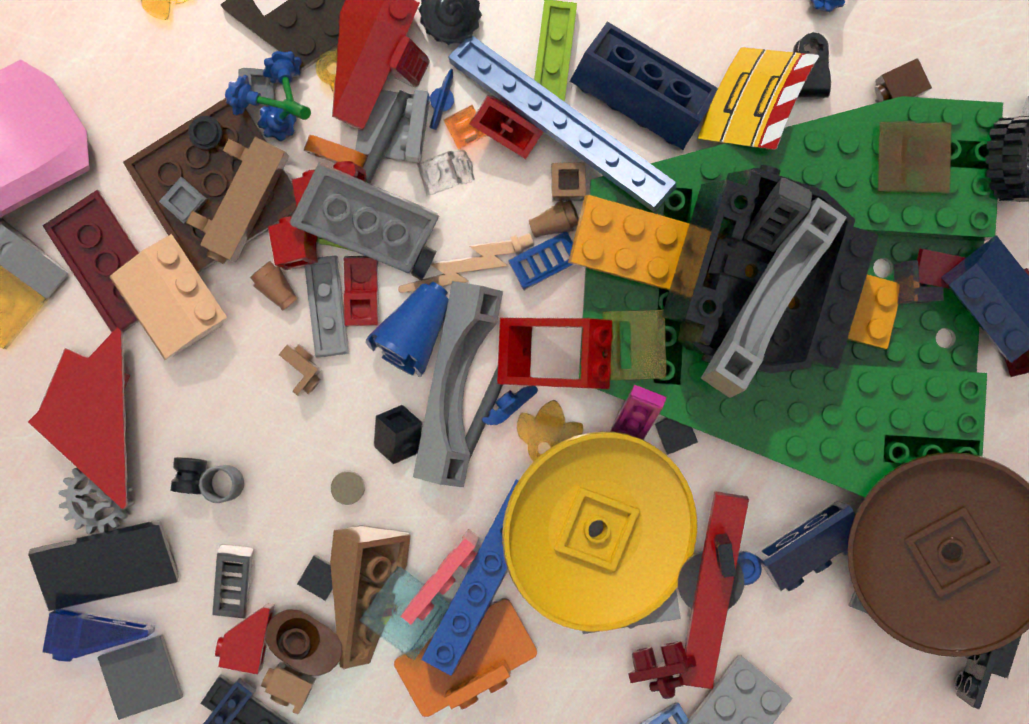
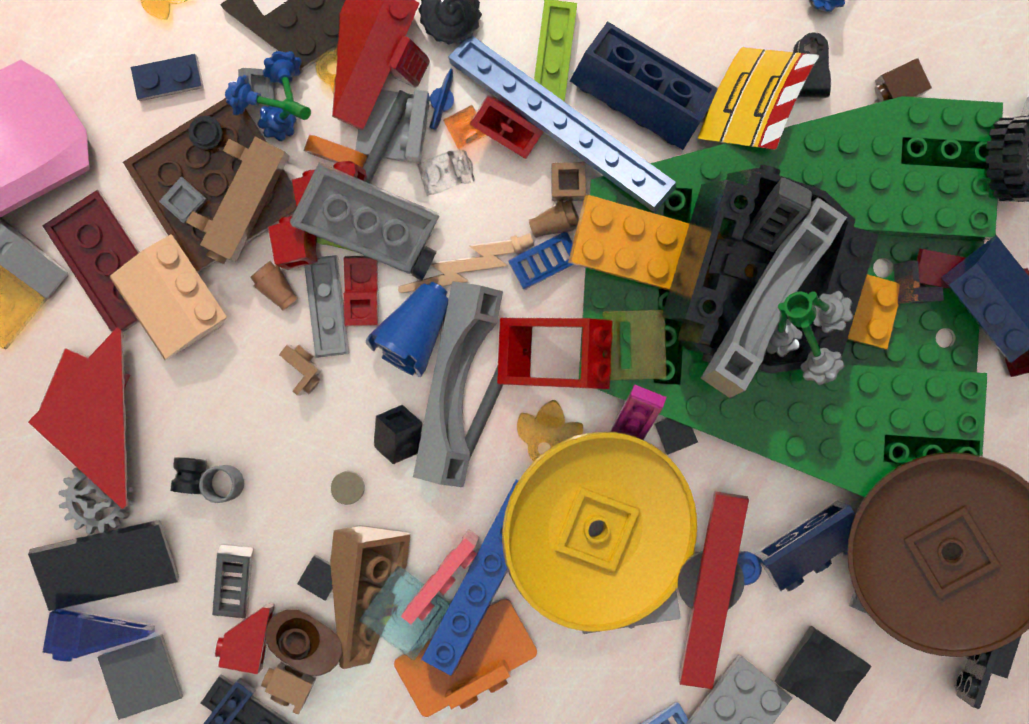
(167, 77): none -> dark blue plate
(509, 404): blue piece -> none
(674, 663): dark red hips -> none
(724, 555): black tile -> none
(802, 310): none -> light grey plant
(822, 673): none -> black brick
(915, 157): clear orange slope -> none

